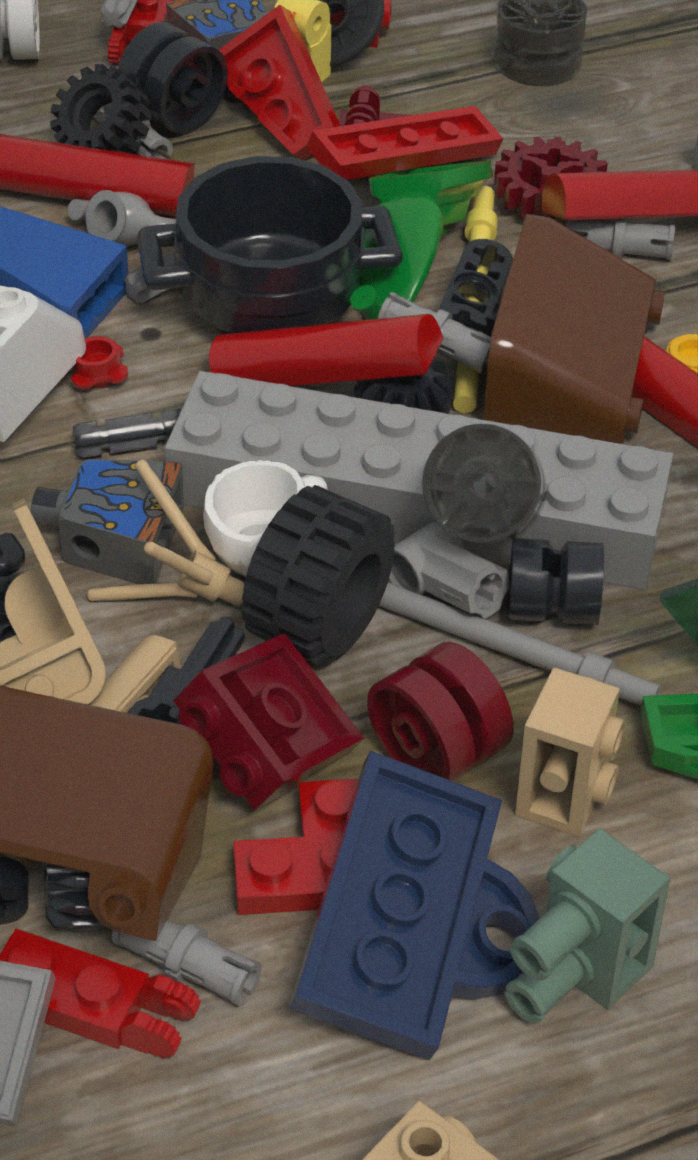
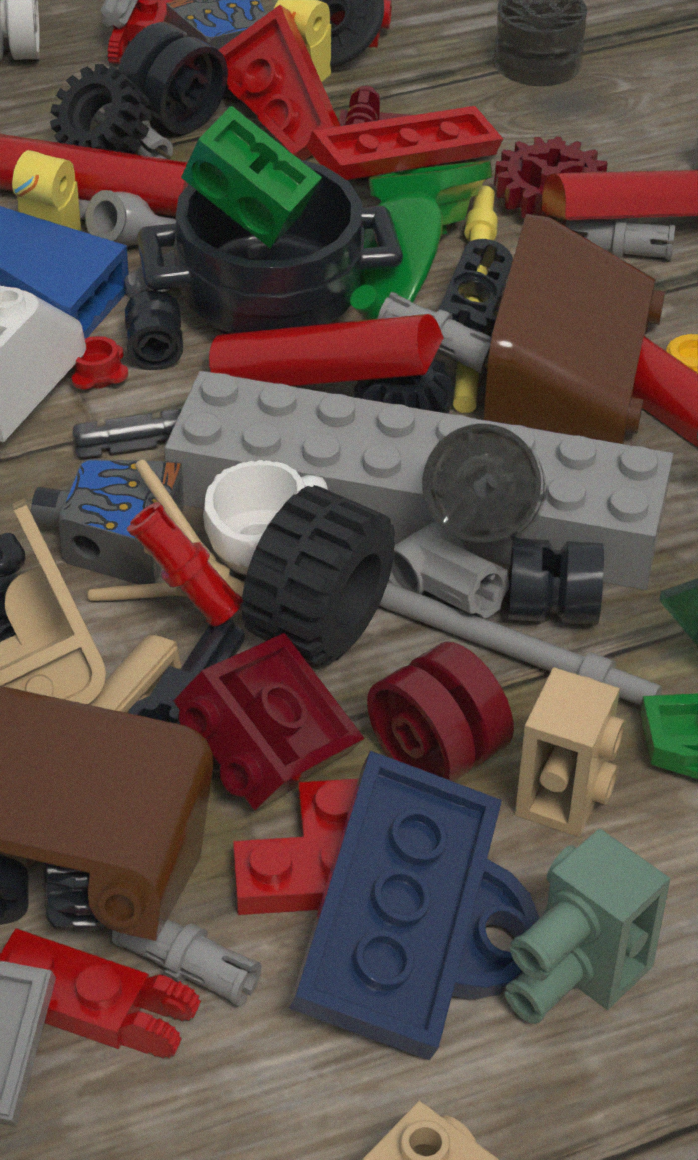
(47, 189): none -> light yellow leg
(153, 330): none -> black wheel
(185, 564): none -> red pin
(250, 176): none -> green brick

